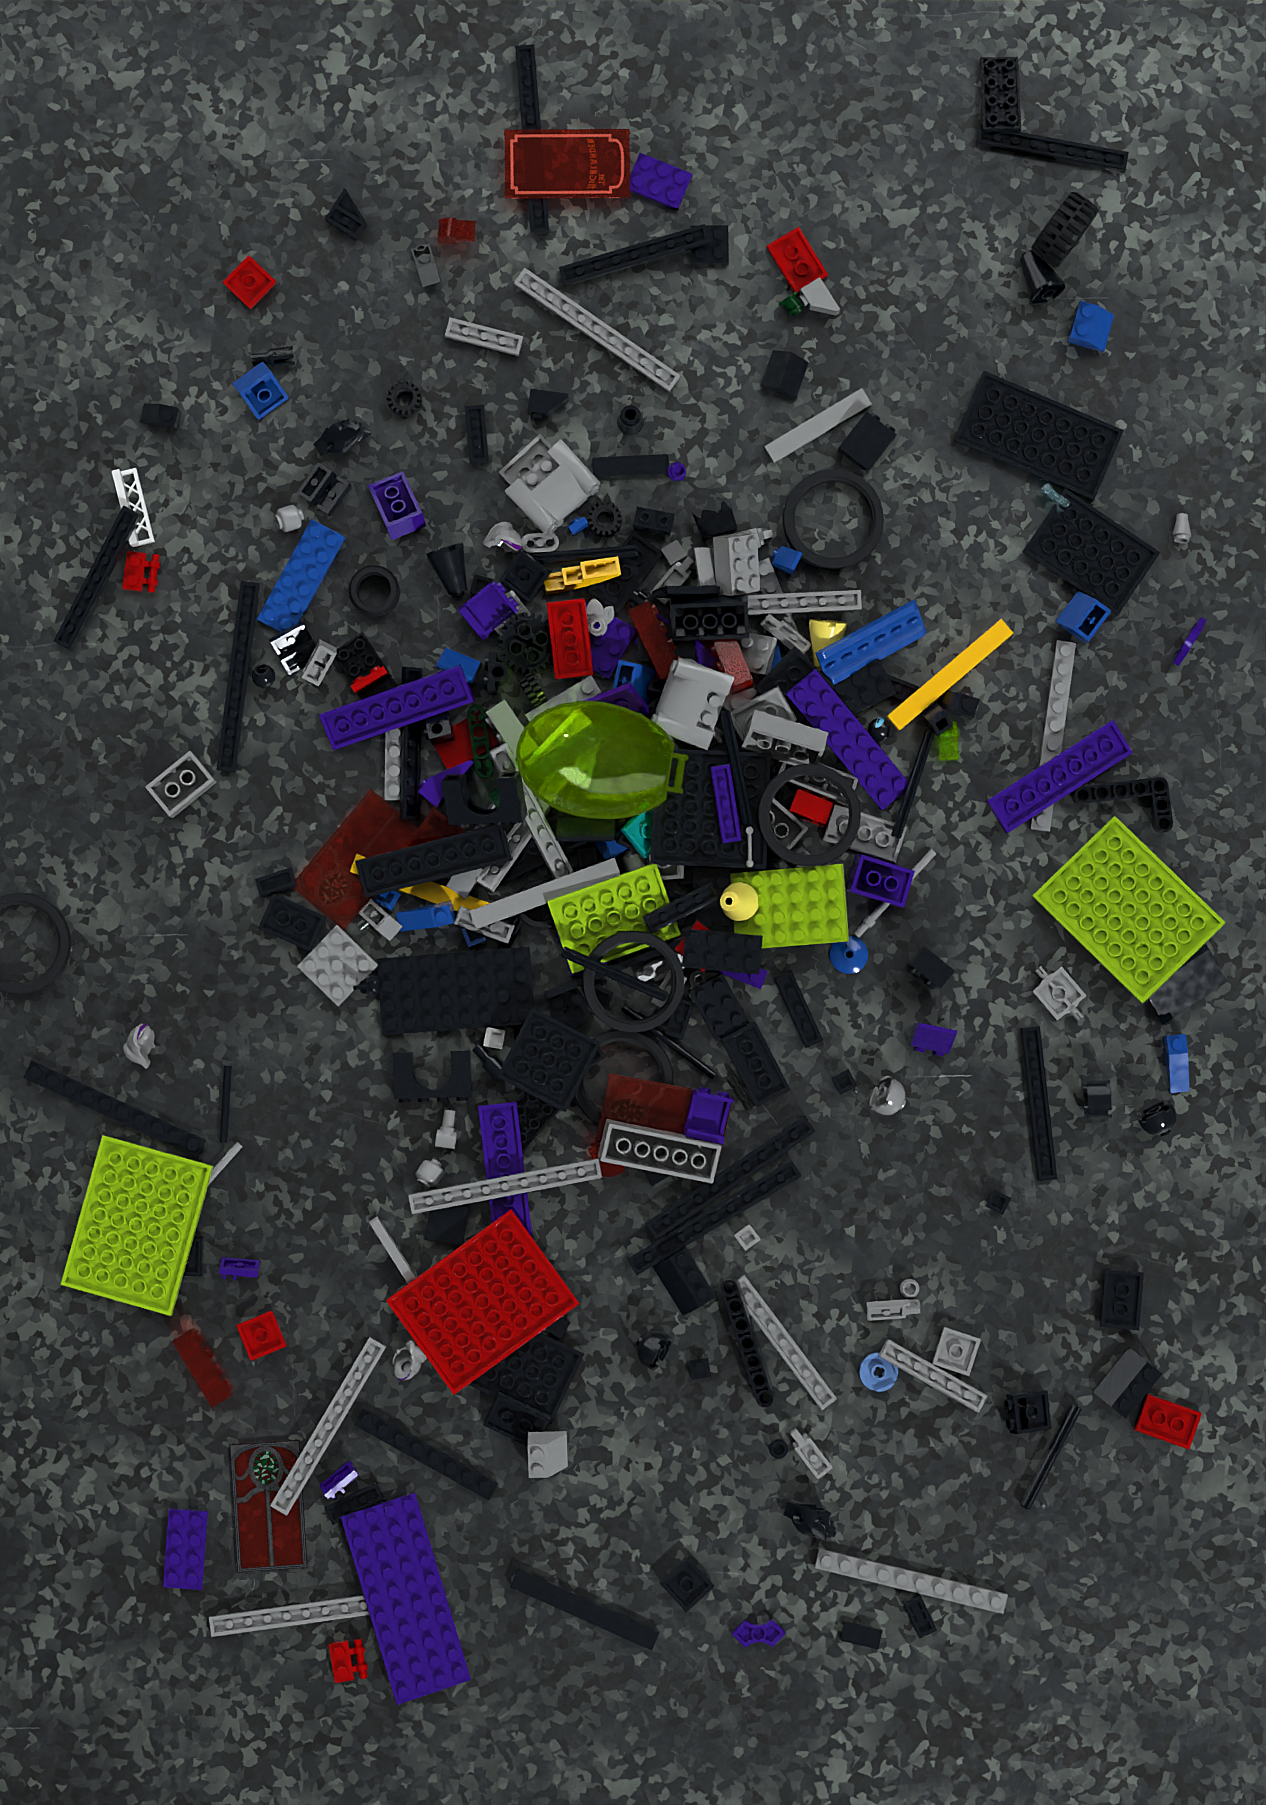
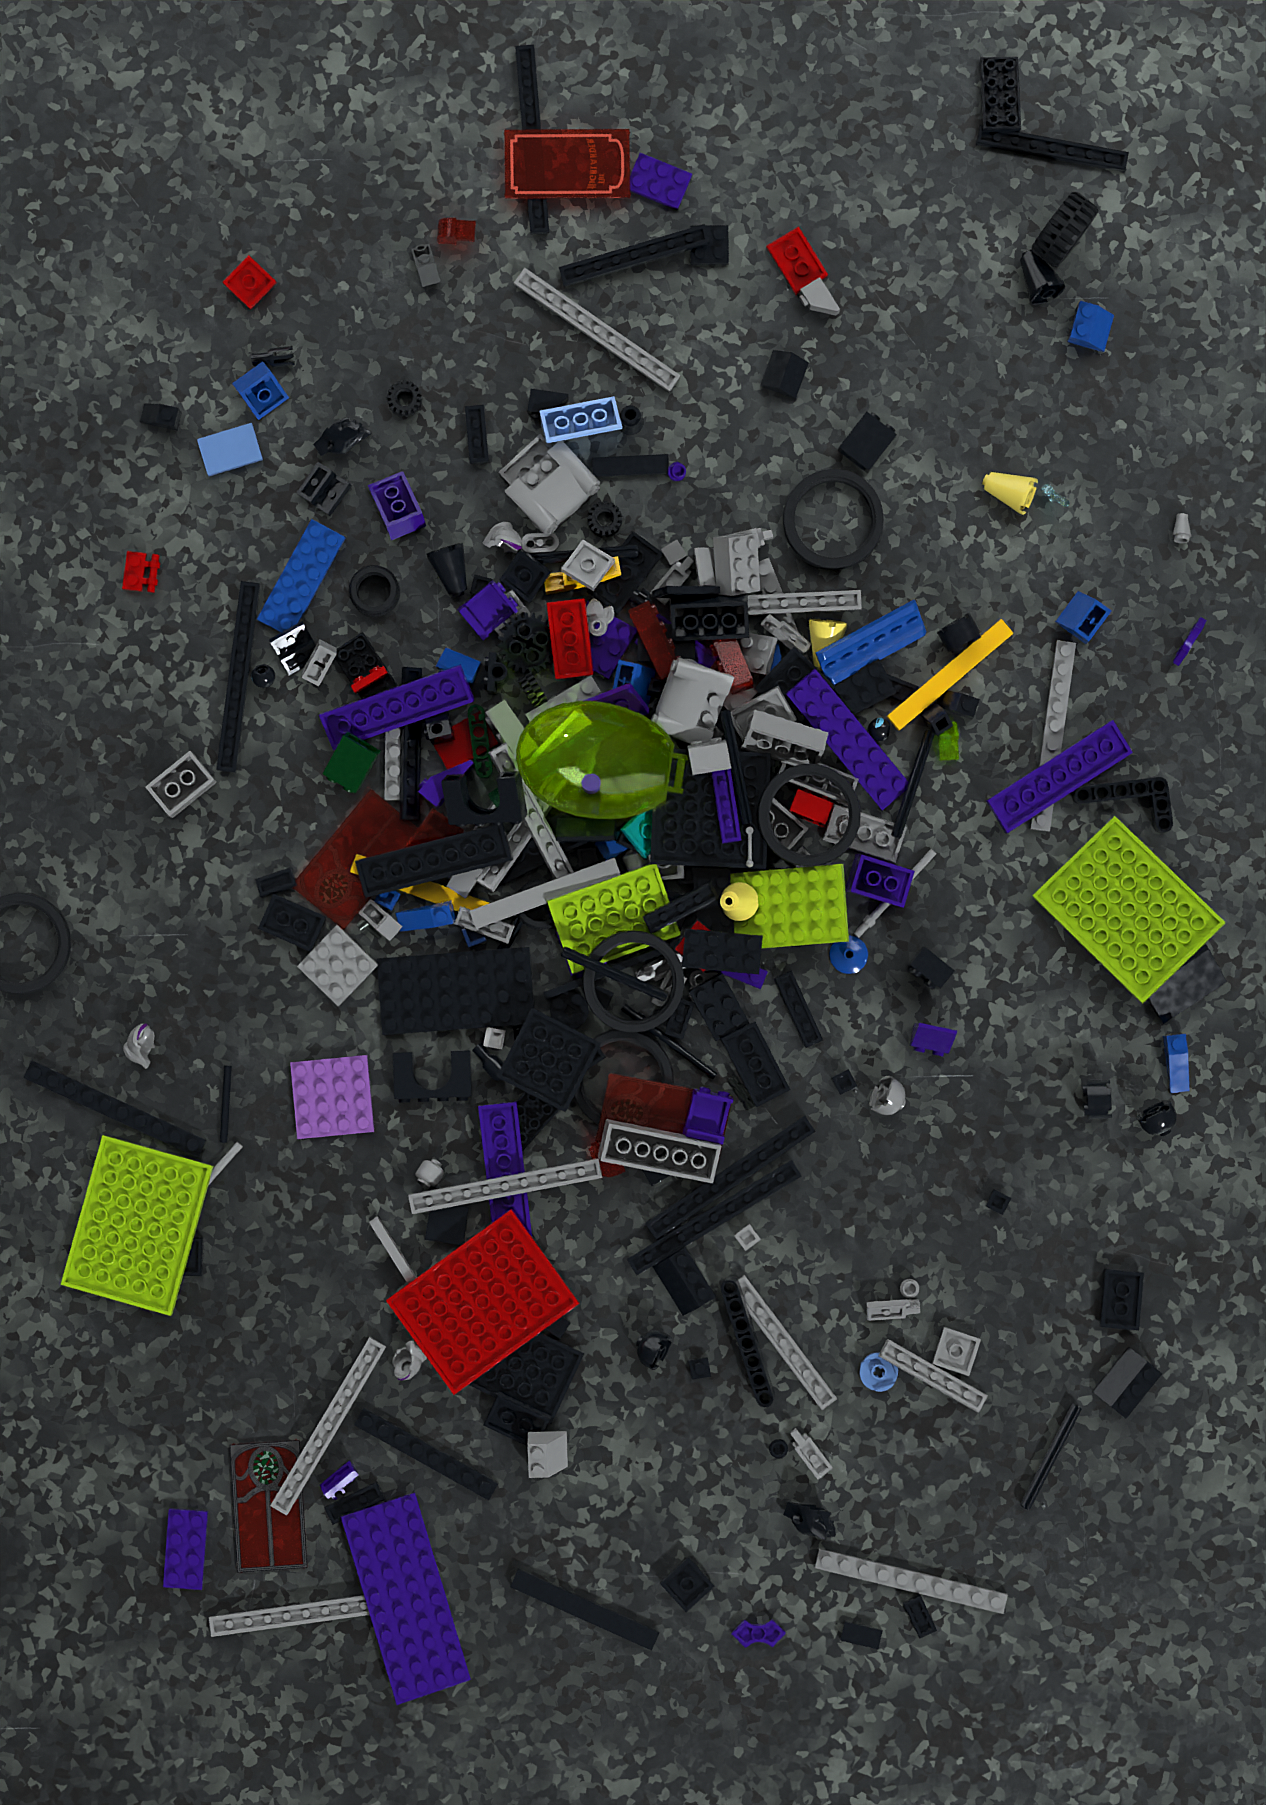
(97, 577): black tile -> none
(123, 500): white fence -> none
(203, 1367): clear red brick -> none
(230, 449): none -> medium blue tile
(241, 1267): dark purple plate -> none
(261, 1335): red plate -> none
(288, 518): light grey head -> none
(332, 1097): none -> medium lavender plate
(342, 1661): red plate -> none
(346, 216): black wing -> none
(351, 762): none -> dark green brick
(369, 985): black piece -> none
(446, 1135): light grey pin -> none
(484, 336): light grey plate -> none
(577, 525): blue plate -> none
(580, 419): none -> light blue slope
(588, 565): none -> light grey plate
(591, 783): none -> dark purple tile
(653, 521): black brick -> none
(708, 756): none -> light grey slope
(715, 524): black piece -> none
(786, 559): blue slope -> none
(792, 304): dark green brick -> none
(818, 425): light grey tile -> none
(959, 632): none -> black brick
(1011, 489): none -> light yellow cone
(1027, 1412): black plate -> none
(1038, 435): black plate -> none
(1038, 1103): black tile -> none
(1059, 993): light grey plate -> none
(1091, 552): black plate -> none
(1167, 1421): red tile -> none

